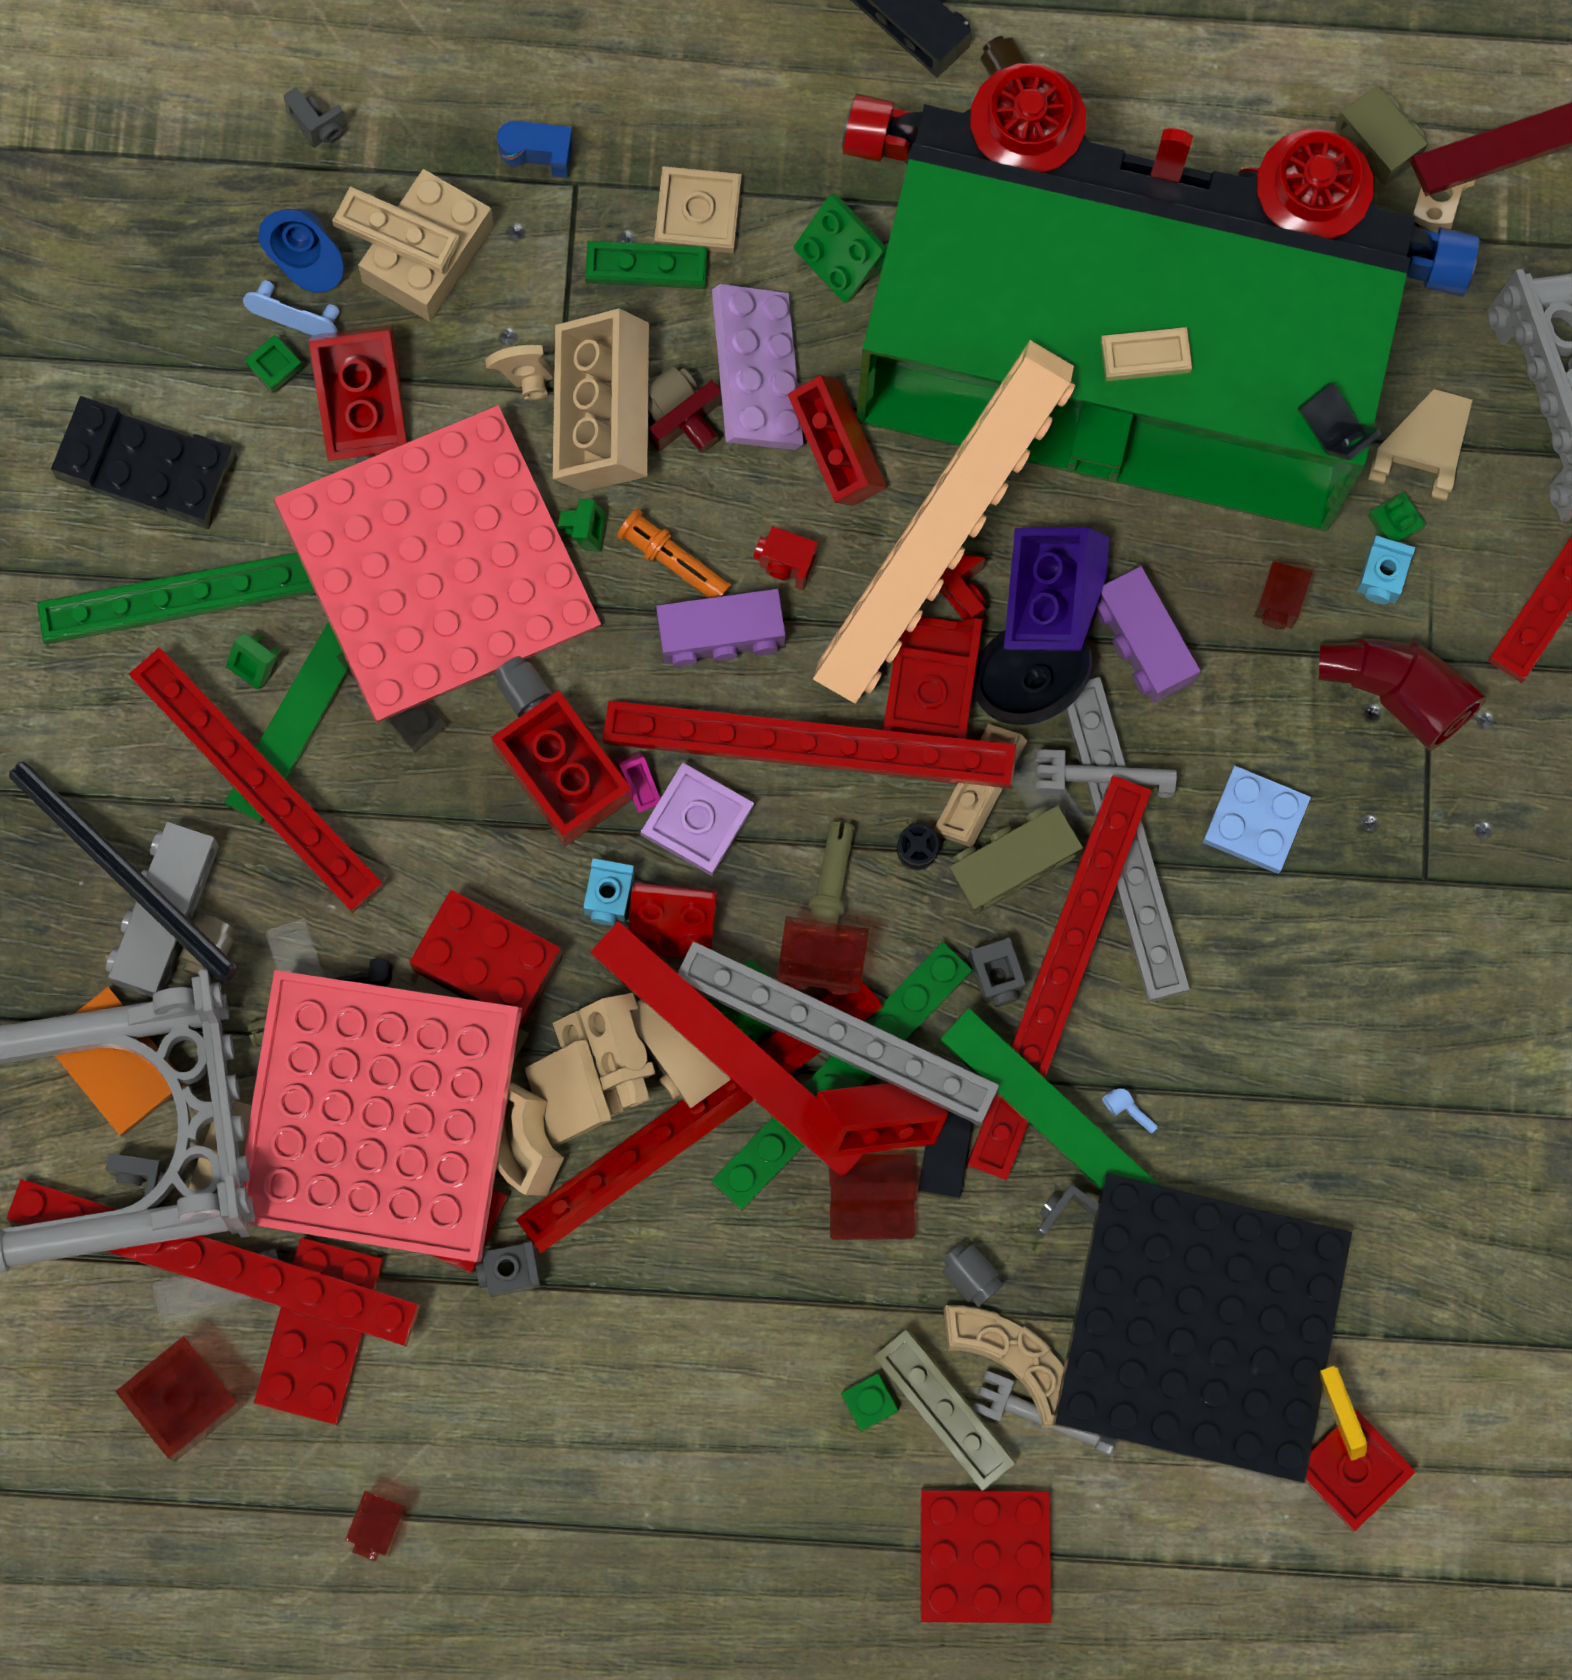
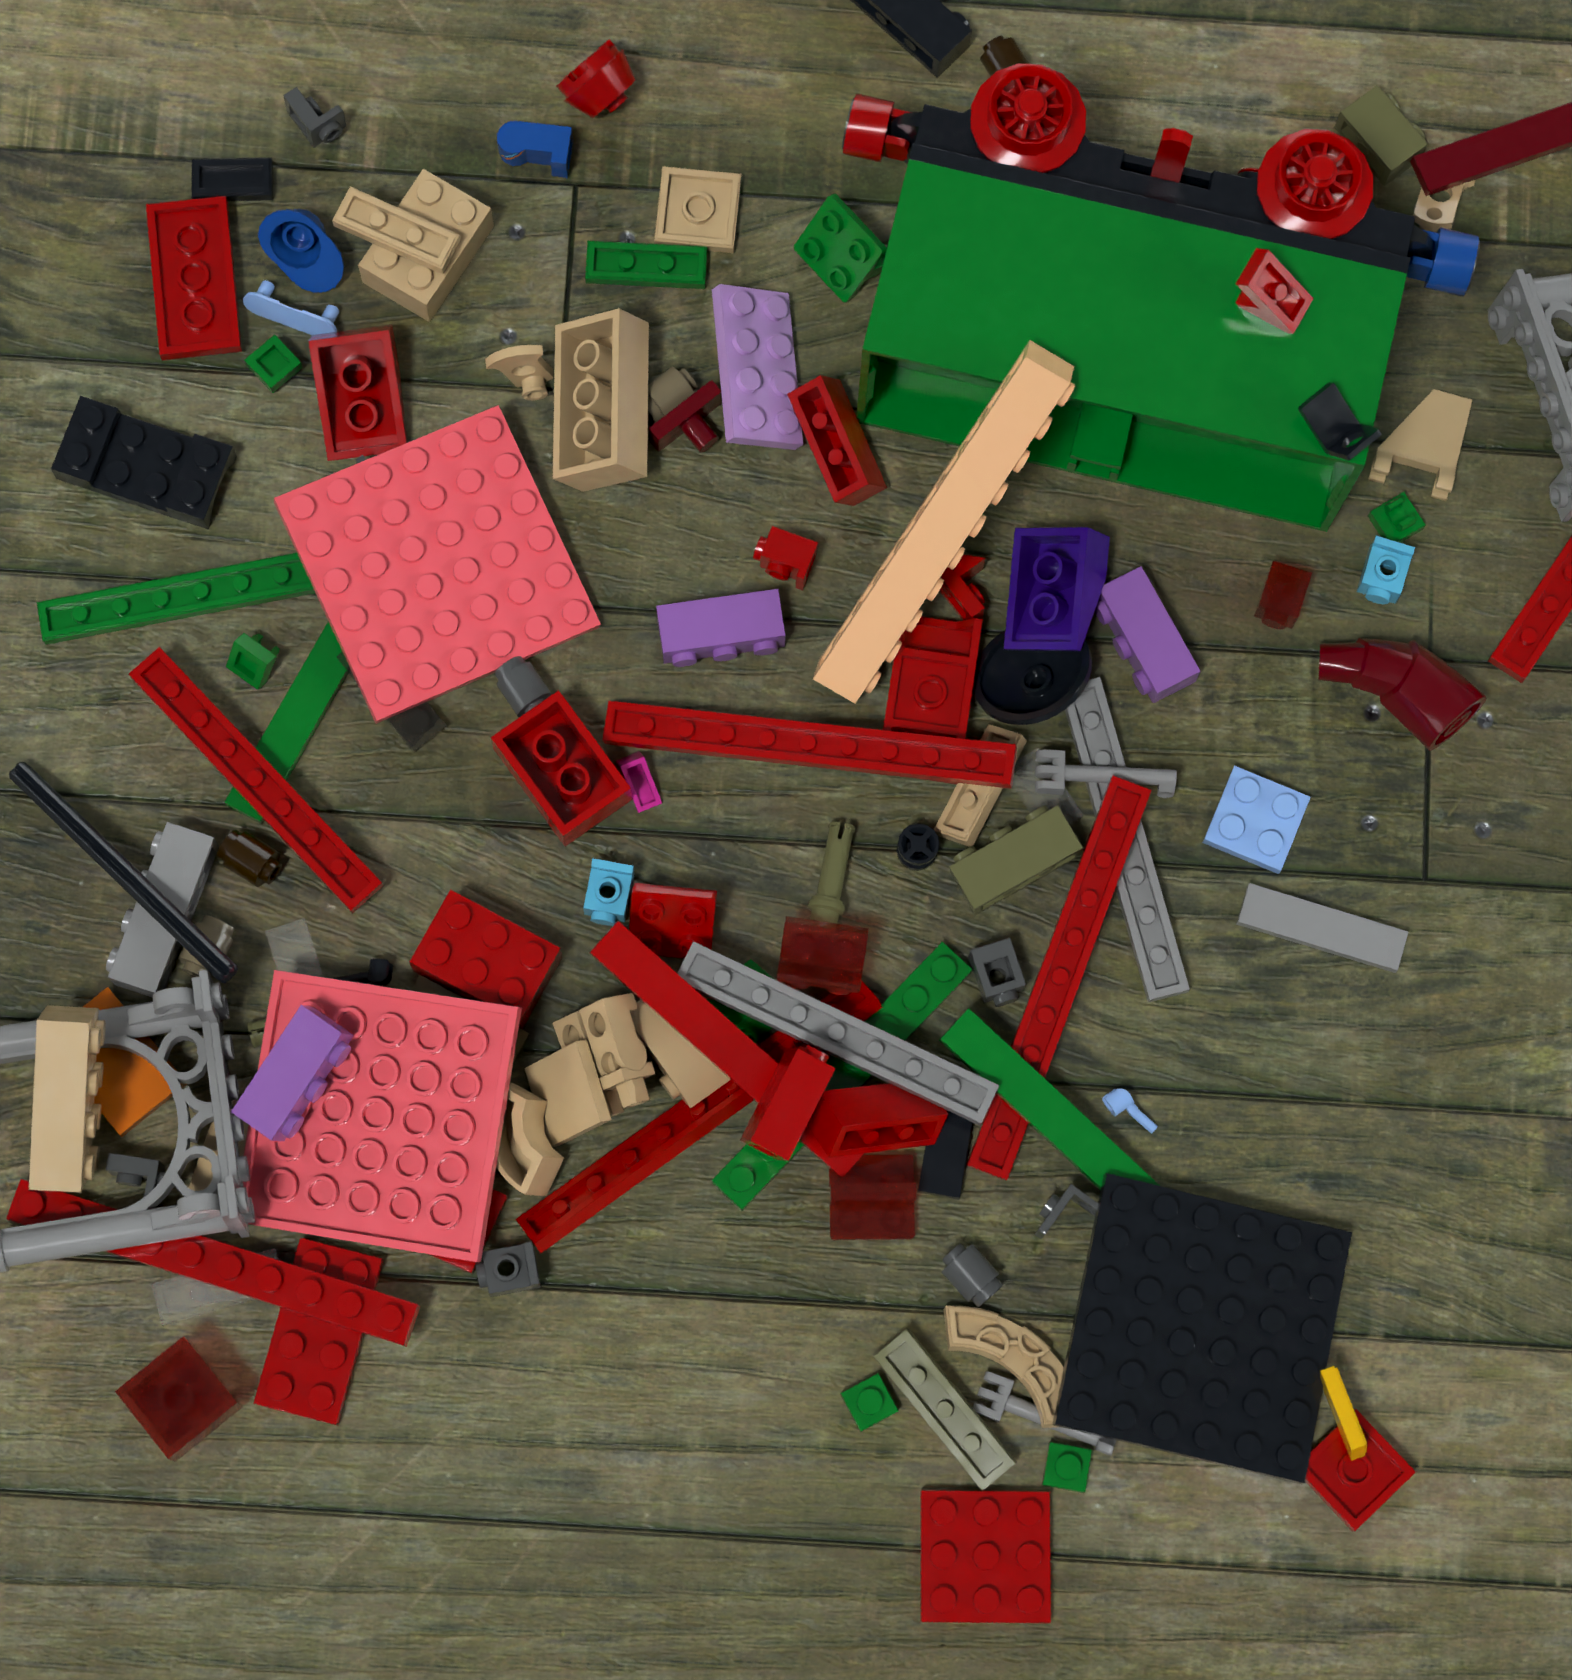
(64, 1098): none -> tan brick
(193, 278): none -> red plate
(234, 177): none -> black tile
(250, 858): none -> dark brown brick
(293, 1074): none -> medium lavender brick
(375, 1526): clear red brick -> none
(585, 524): green tile -> none
(598, 81): none -> red cone
(662, 540): orange pin -> none
(697, 819): lavender plate -> none
(788, 1102): none -> red brick
(1066, 1467): none -> green plate
(1146, 354): tan tile -> none
(1272, 292): none -> slope
(1322, 928): none -> light grey tile

